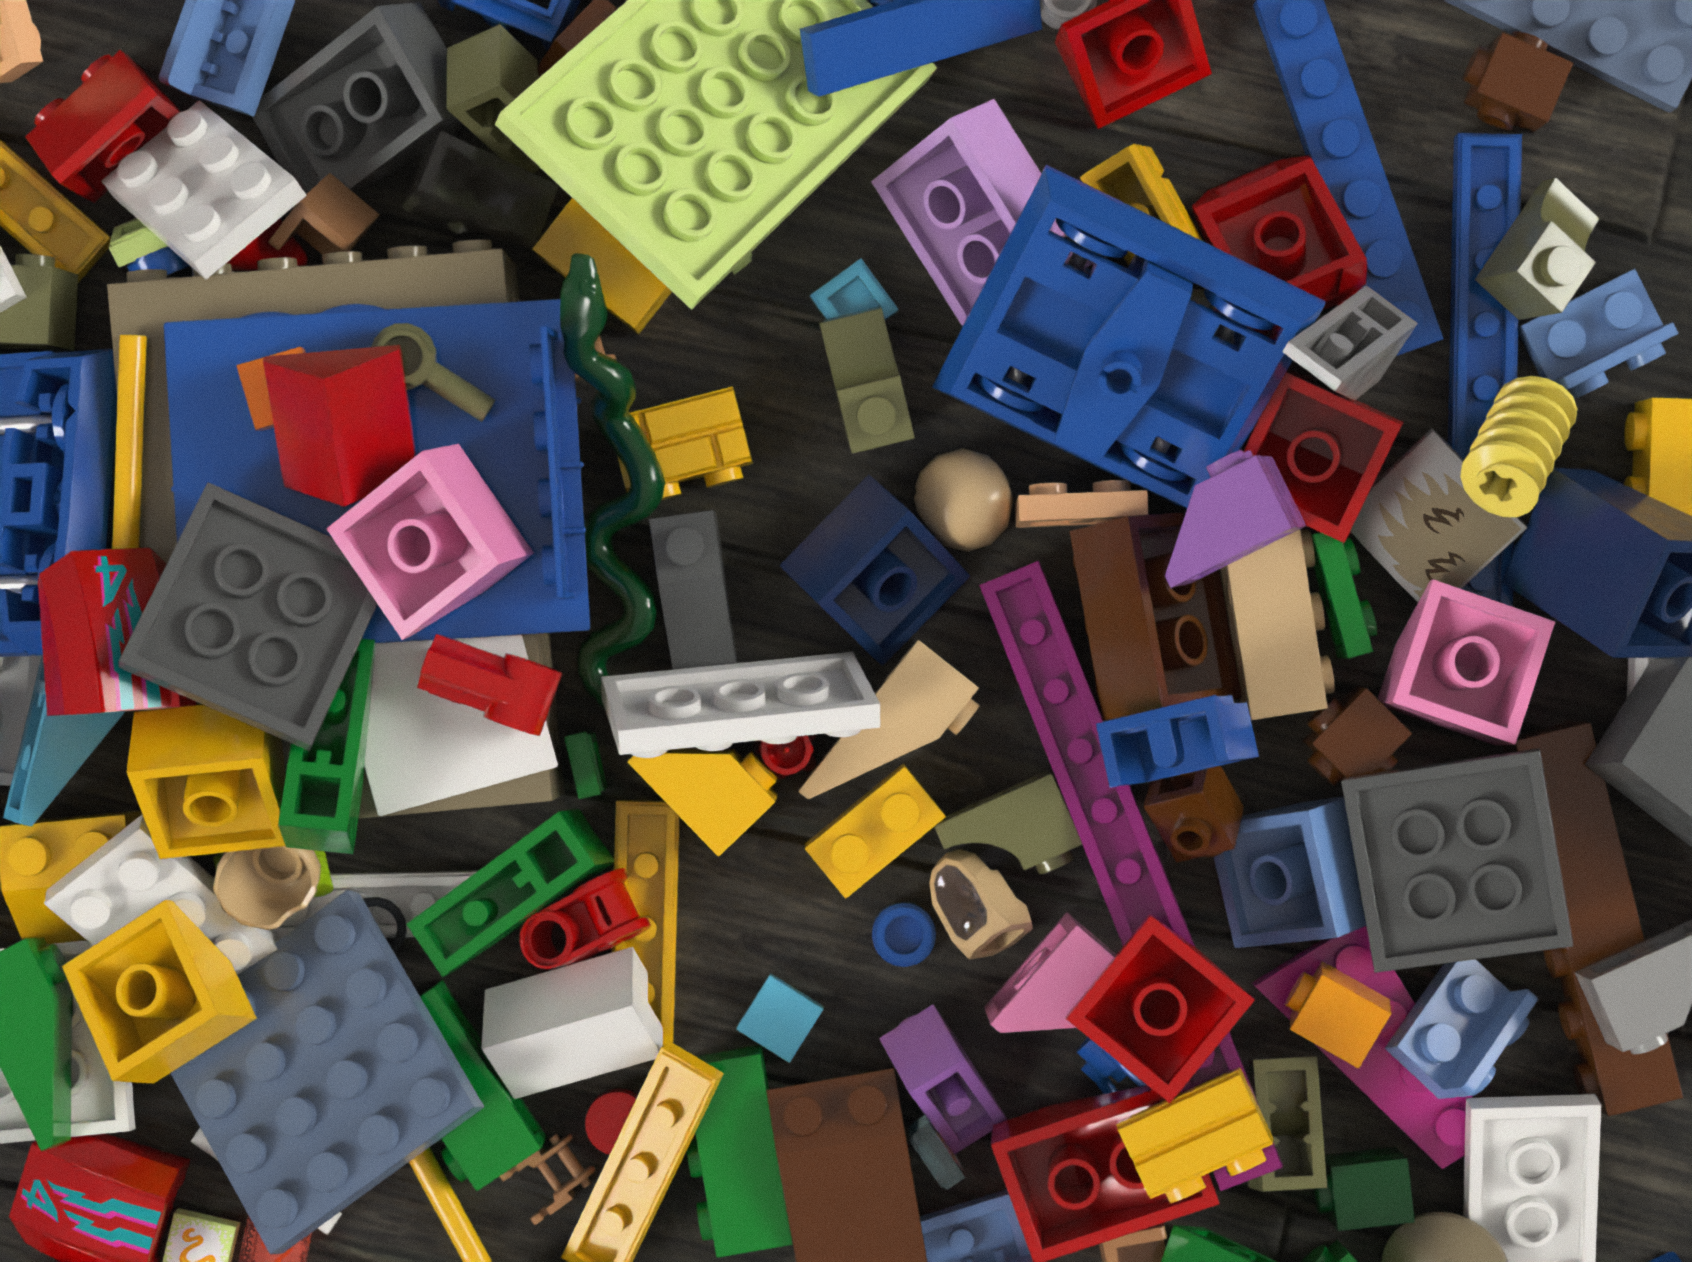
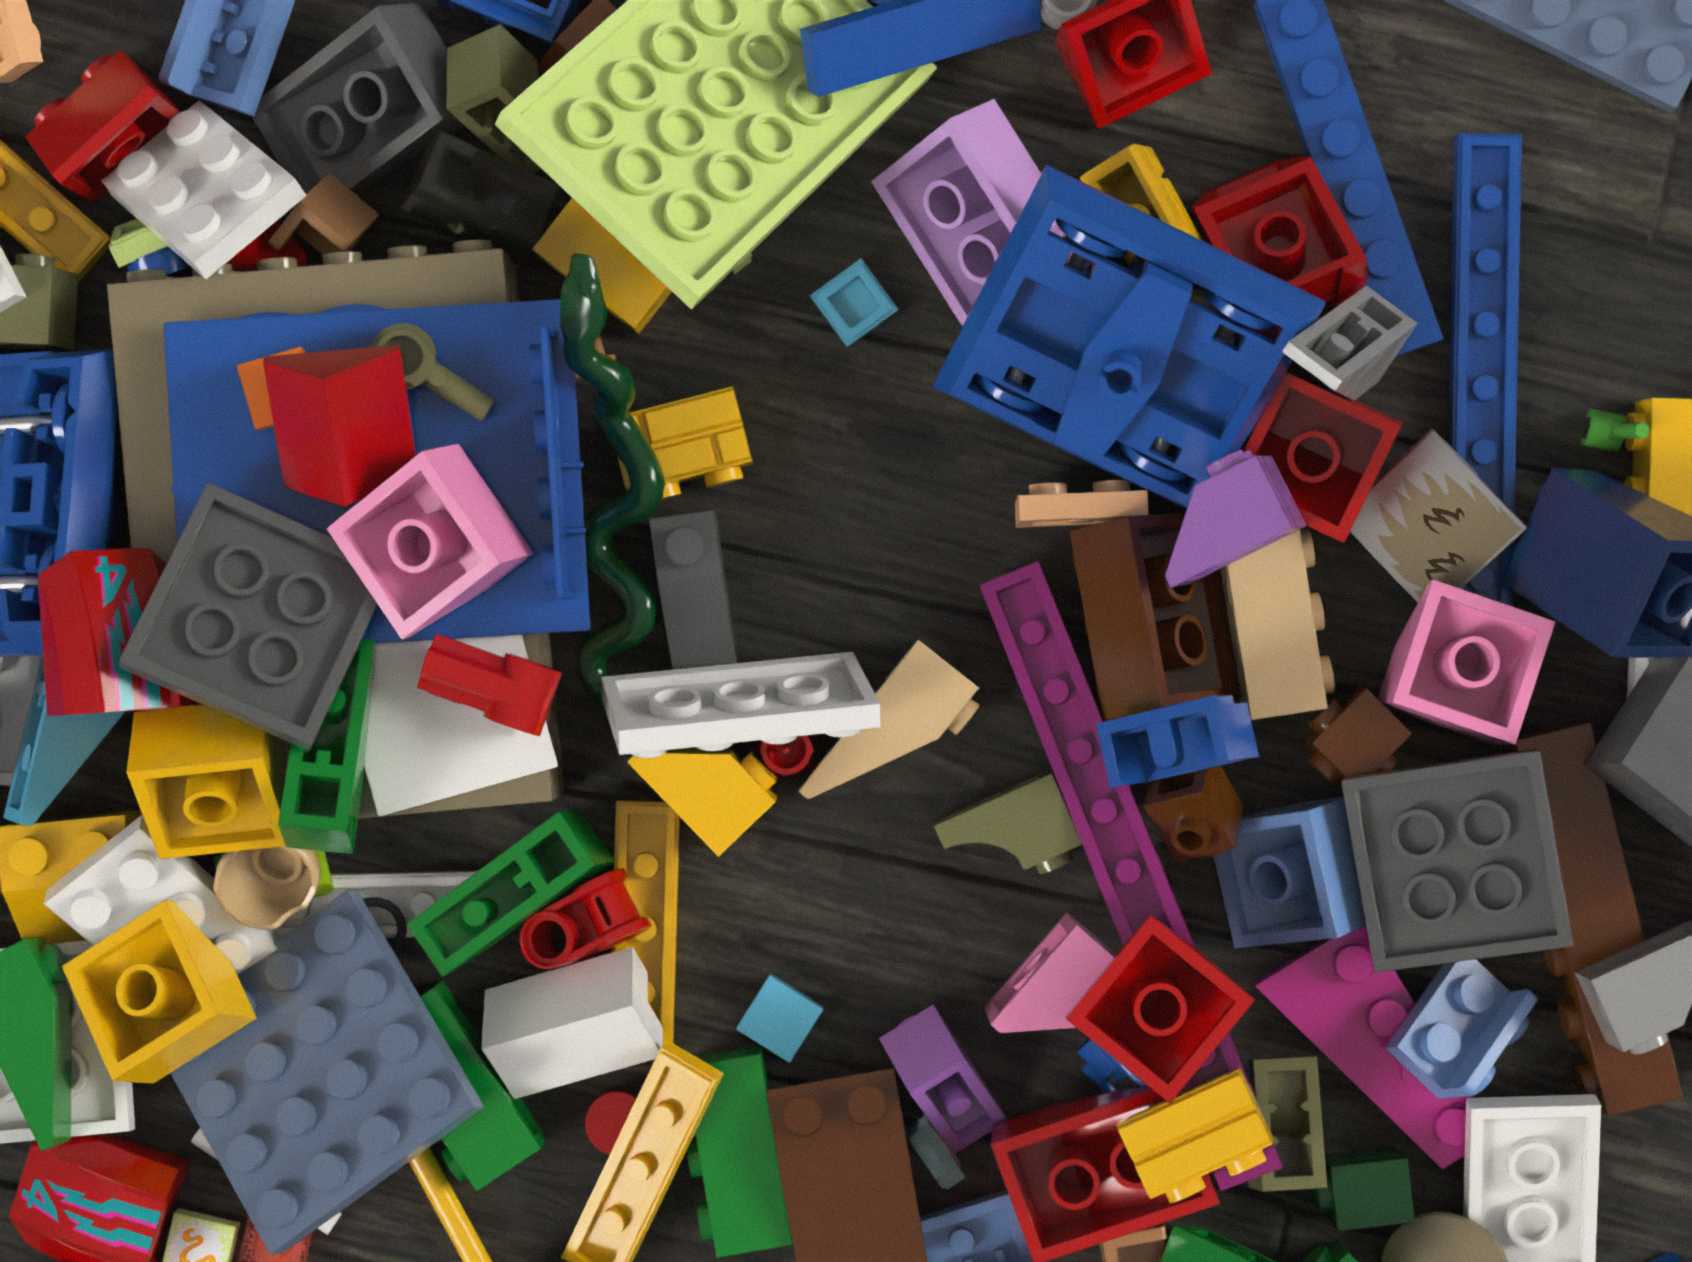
(129, 441): yellow bar -> none
(562, 1192): medium nougat piece -> none
(586, 764): green tile -> none
(866, 380): olive arch -> none
(874, 831): yellow brick -> none
(875, 569): dark blue slope -> none
(903, 933): blue tile -> none
(964, 499): tan hair -> none
(976, 905): tan rock -> none
(1337, 1013): light orange brick -> none
(1348, 619): green plate -> none
(1515, 81): reddish brown brick -> none
(1518, 445): light yellow piece -> none
(1541, 254): olive arch -> none
(1596, 334): medium blue bracket -> none
(1610, 429): none -> bright green hand

